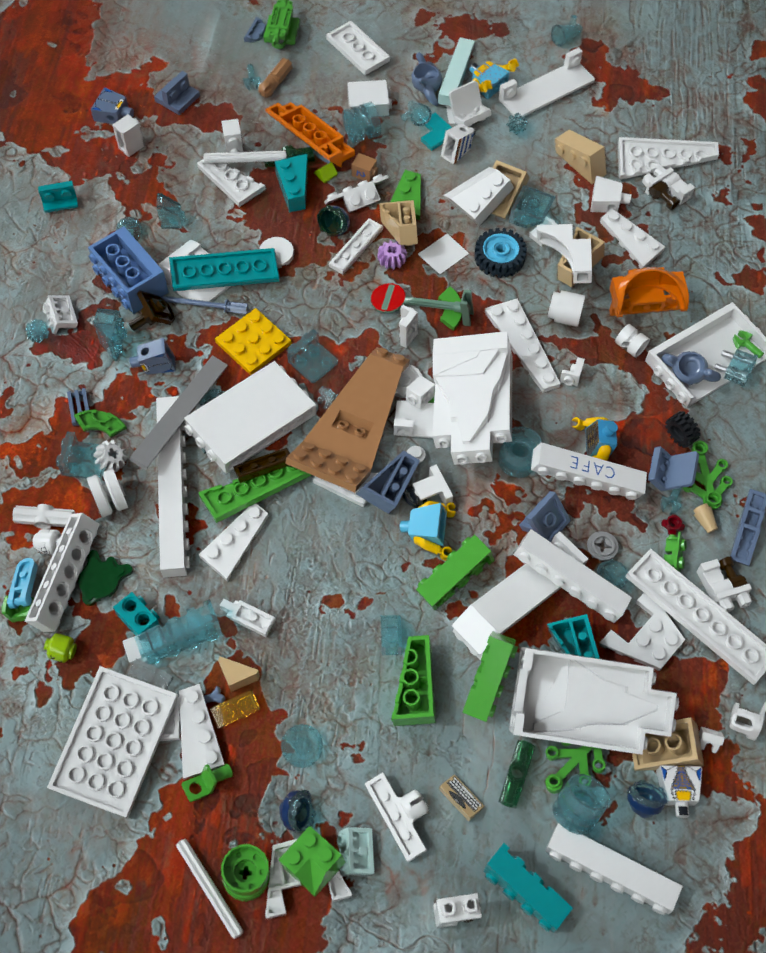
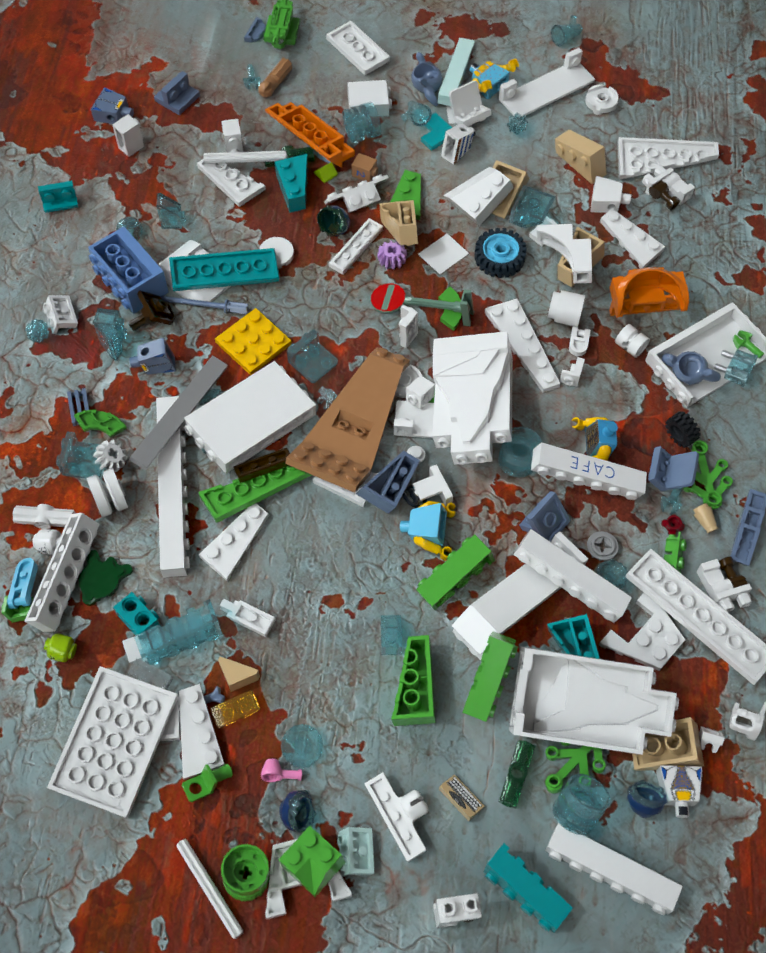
(273, 772): none -> bright pink bar
(577, 345): none -> white plate
(601, 106): none -> white plate

